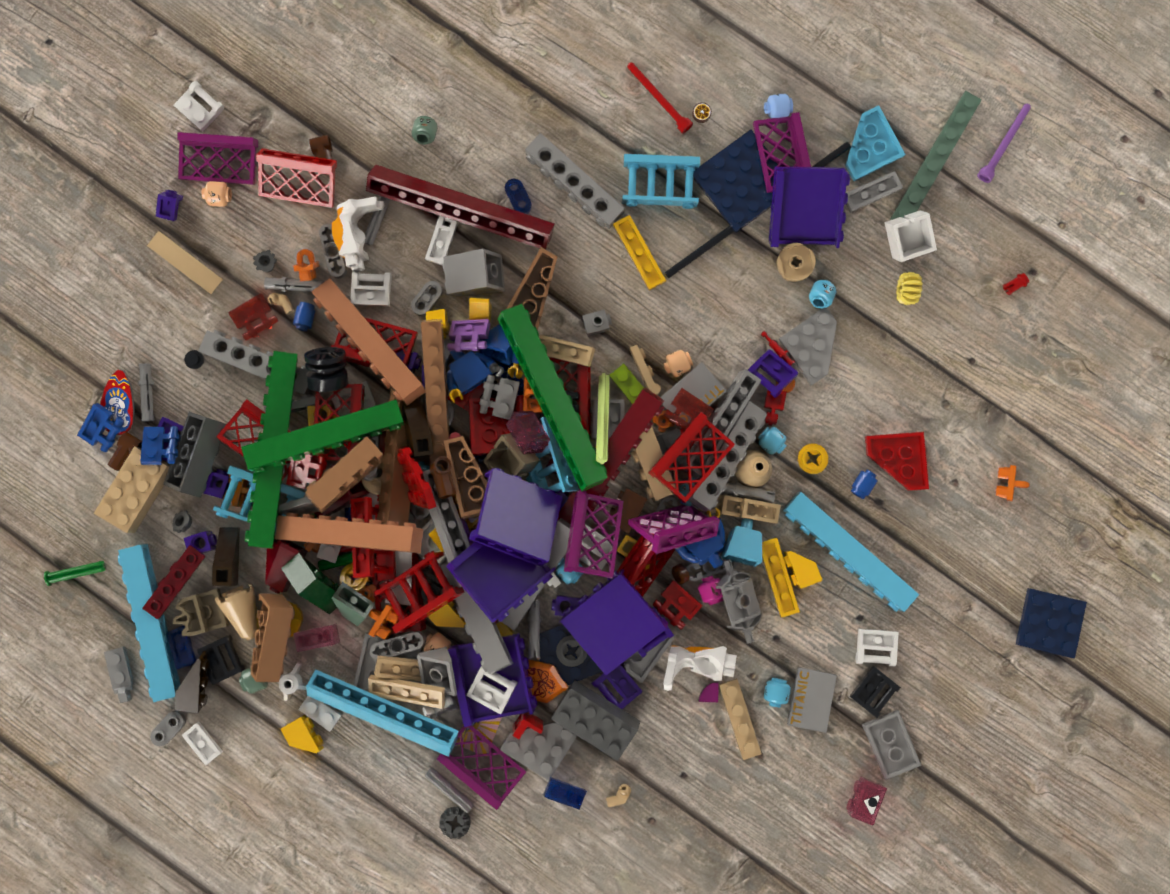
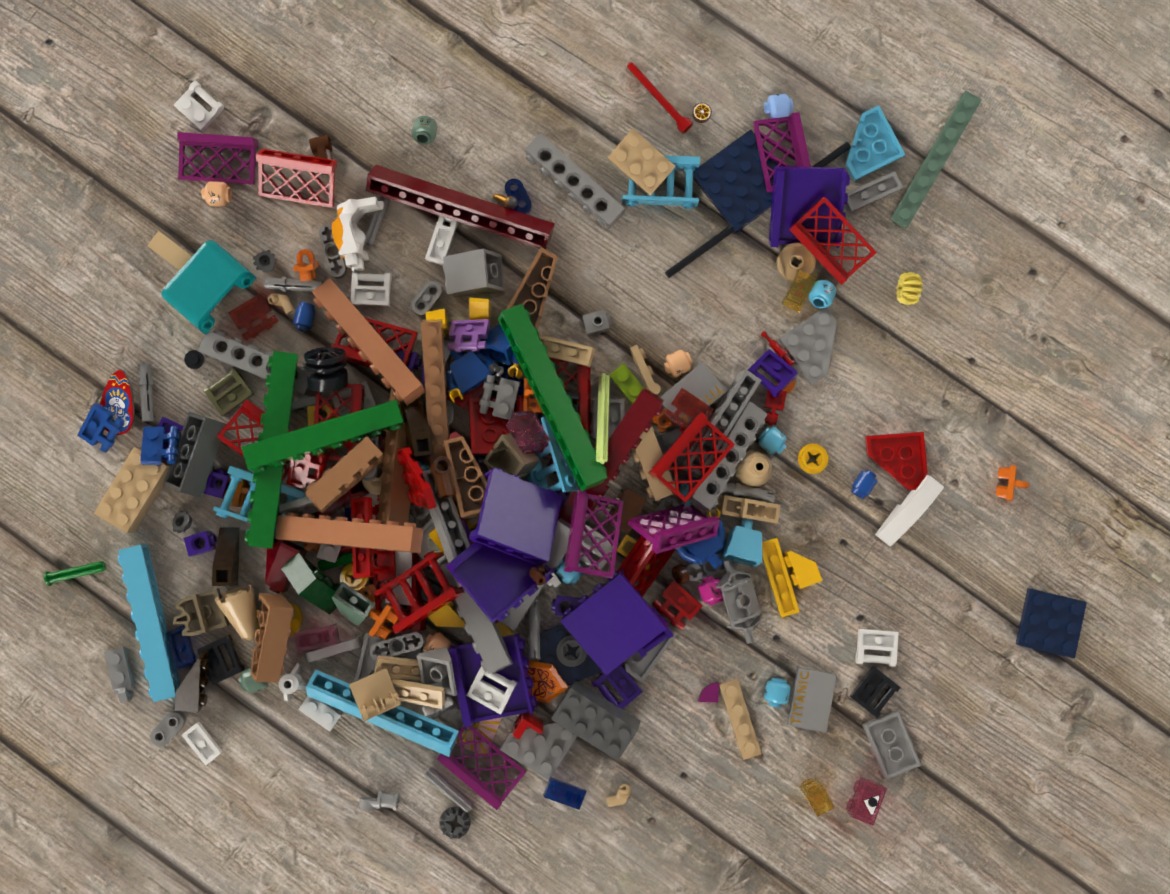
(125, 446): reddish brown piece -> none
(168, 205): dark purple bracket -> none
(173, 583): dark red bracket -> none
(205, 283): none -> teal windscreen
(232, 396): none -> olive plate
(302, 735): yellow slope -> none
(333, 649): none -> light grey beam
(374, 694): none -> tan hinge
(383, 800): none -> light grey connector
(510, 202): none -> piece
(537, 573): none -> reddish brown arm
(639, 252): yellow plate -> none
(641, 162): none -> tan plate
(702, 660): white hips -> none
(799, 290): none -> clear yellow tile
(816, 796): none -> clear yellow brick
(820, 252): none -> red fence
(851, 552): medium azure brick -> none
(909, 511): none -> white slope
(910, 236): white piece -> none
(987, 173): medium lavender piece -> none
(1020, 281): red pin -> none

